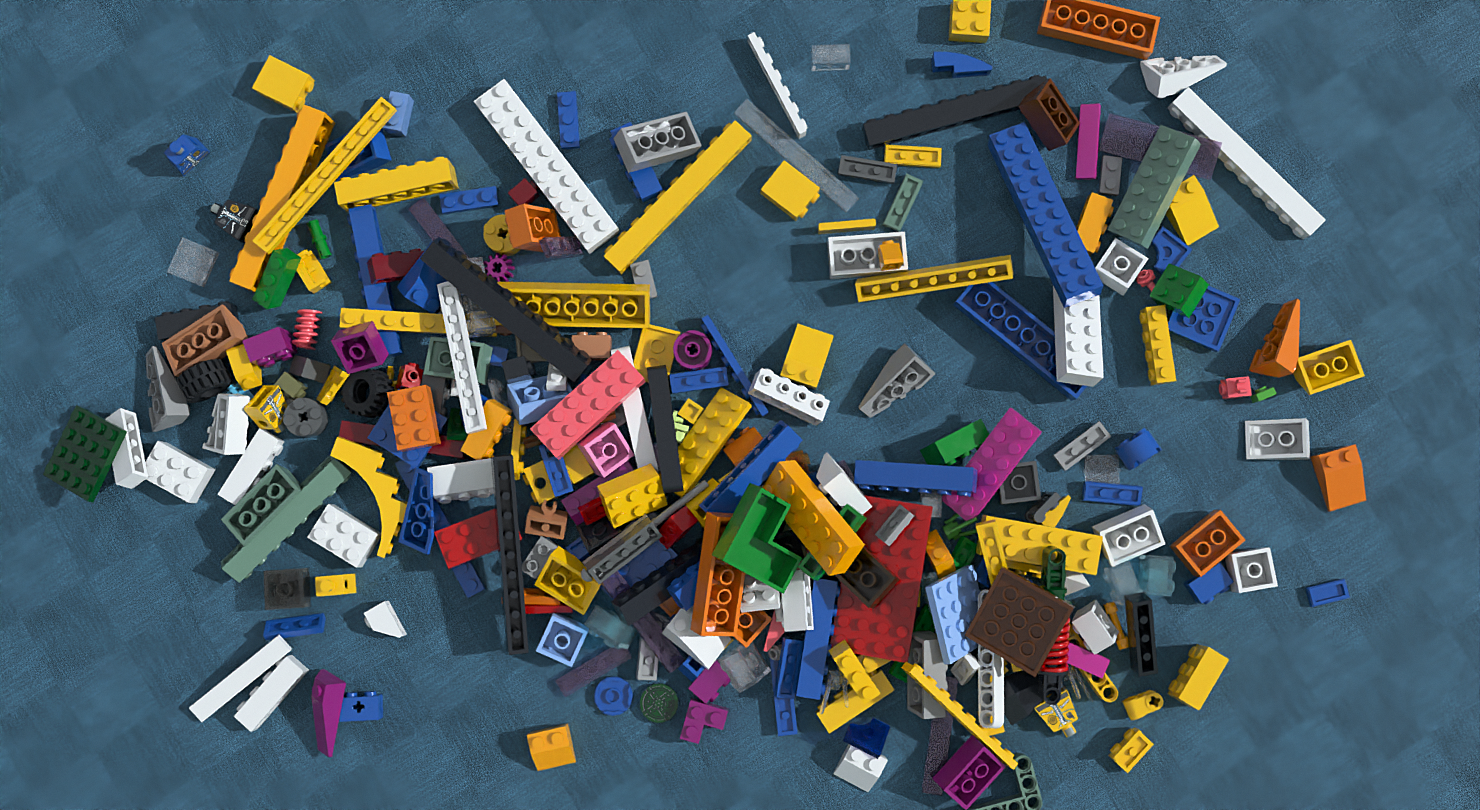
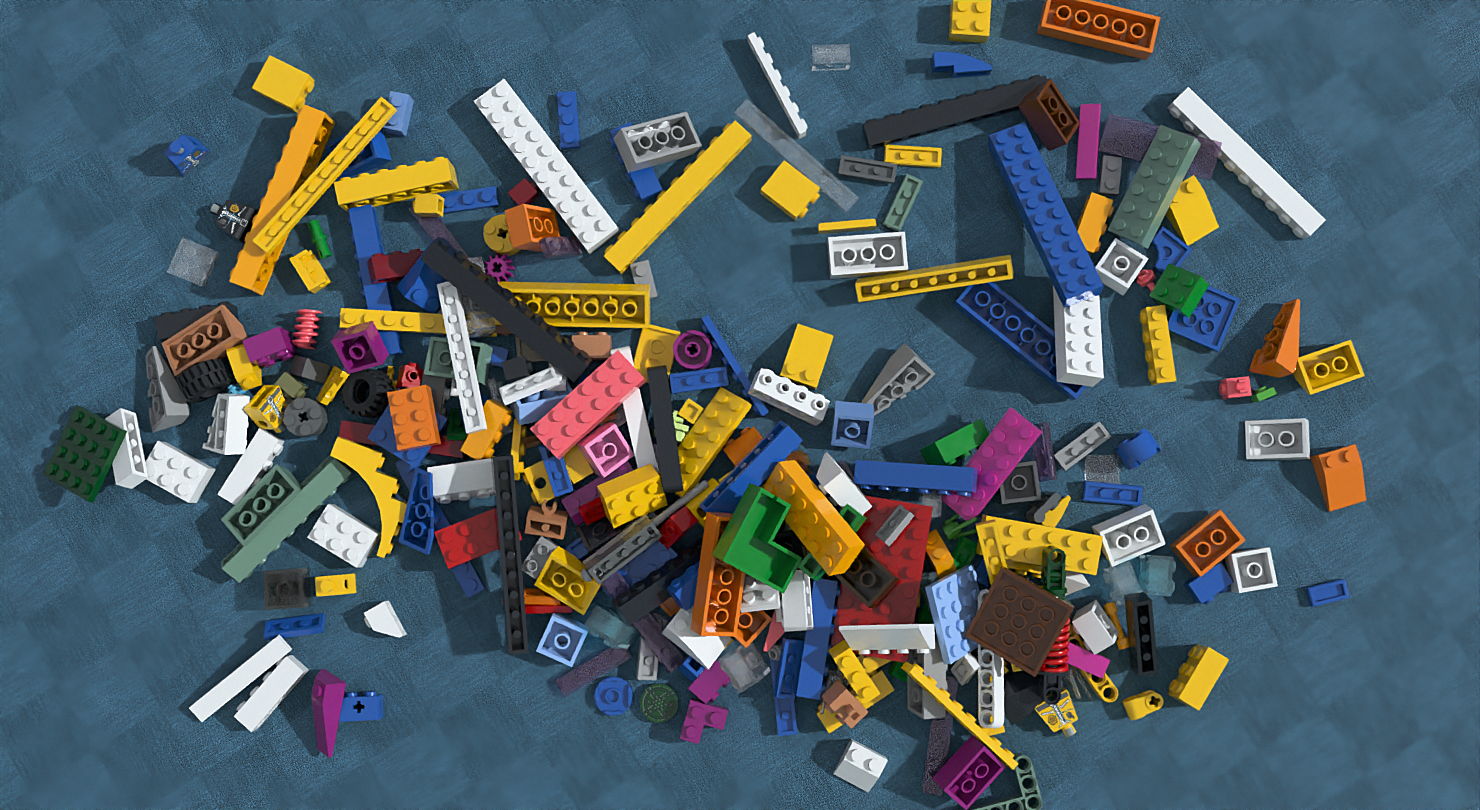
(276, 278): green brick -> none
(428, 205): none -> yellow brick
(528, 385): none -> white tile
(551, 747): light orange slope -> none
(847, 707): none -> nougat brick
(852, 424): none -> medium blue brick
(868, 737): clear blue tile -> none
(890, 256): light orange slope -> none
(890, 638): none -> white slope
(1044, 454): none -> clear purple plate
(1130, 749): yellow bracket -> none
(1170, 77): white wedge -> none

